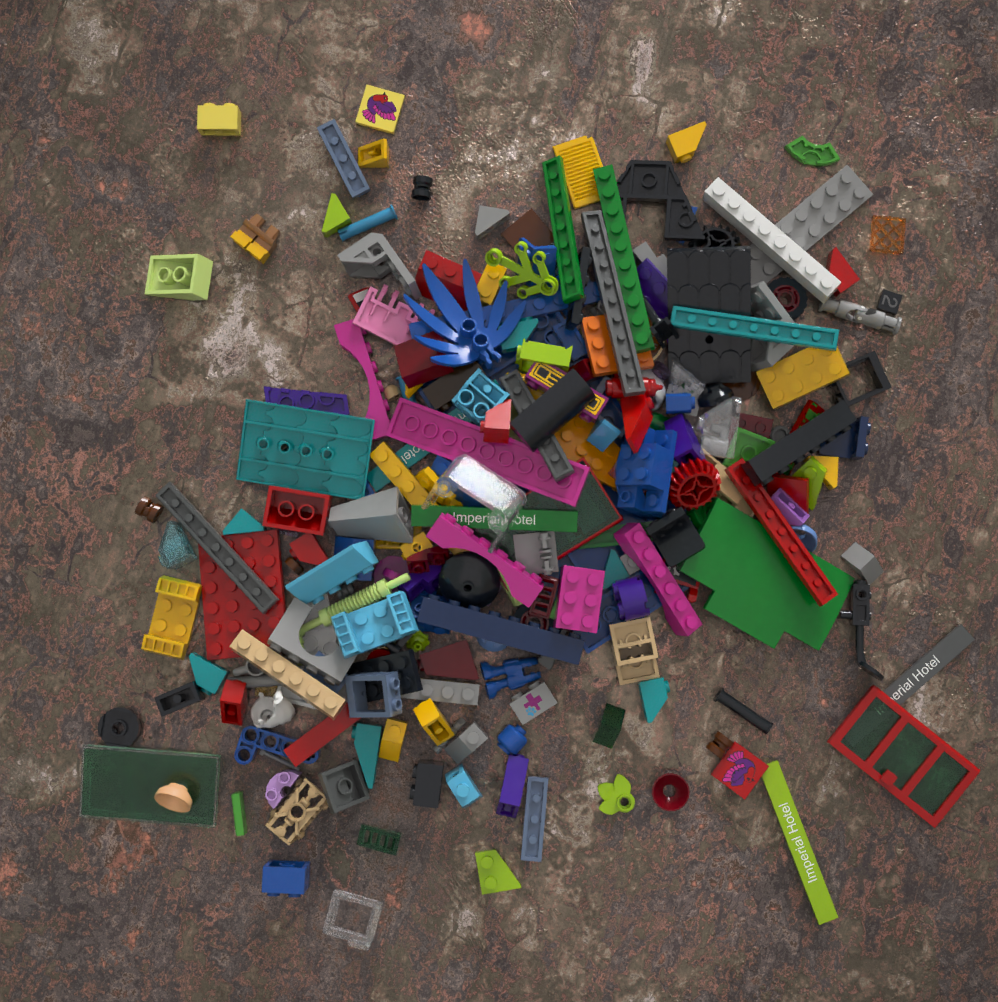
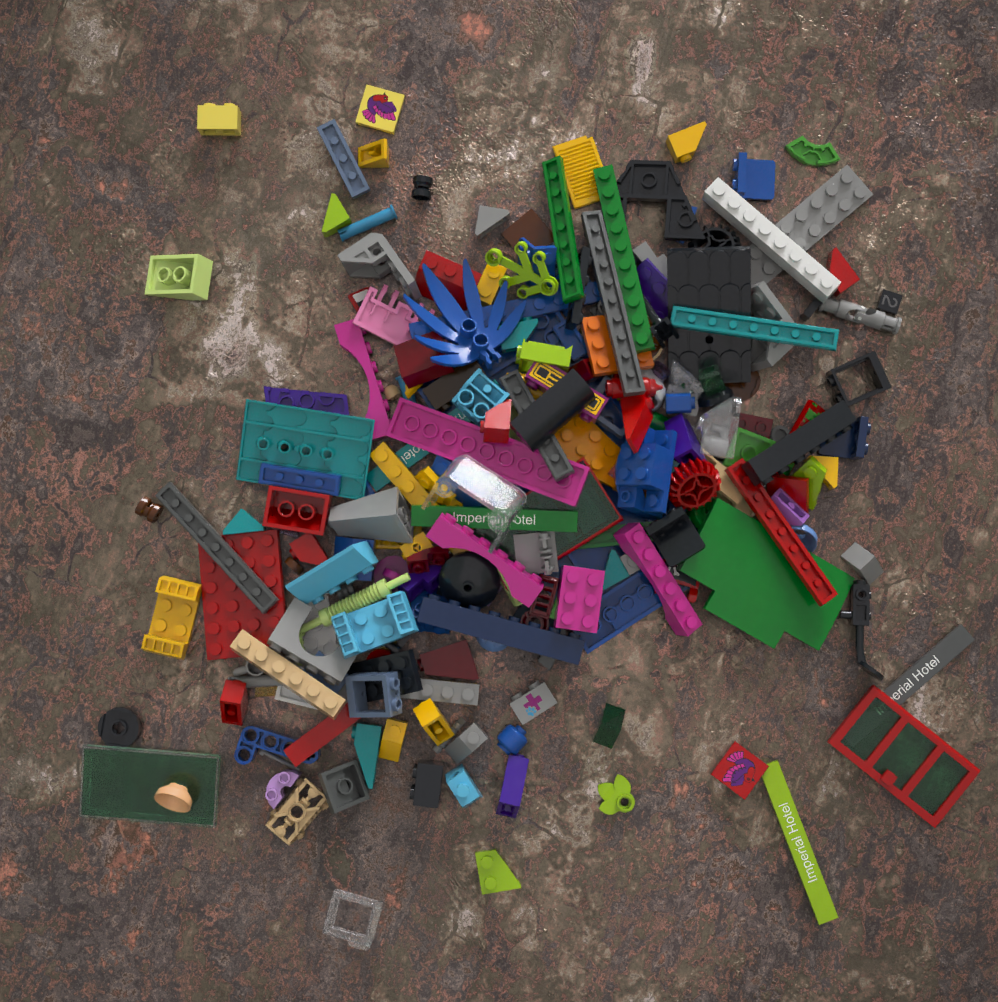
(175, 547): clear light blue slope -> none
(179, 698): black brick -> none
(208, 674): teal slope -> none
(239, 813): bright green tile -> none
(254, 240): hips -> none
(280, 707): white piece -> none
(286, 877): blue brick -> none
(300, 479): none -> blue tile
(385, 849): clear green slope -> none
(418, 641): lime plant -> none
(514, 673): blue piece -> none
(534, 818): sand blue plate -> none
(603, 434): dark azure slope -> none
(631, 598): dark purple brick -> none
(634, 650): tan bracket -> none
(653, 696): teal slope -> none
(673, 802): dark red piece -> none
(711, 380): none -> clear green slope
(723, 741): reddish brown wheel -> none
(743, 711): black pin -> none
(753, 177): none -> blue bracket
(792, 292): wheel -> none
(801, 375): yellow brick -> none
(810, 310): none -> black tile
(881, 227): clear orange window -> none

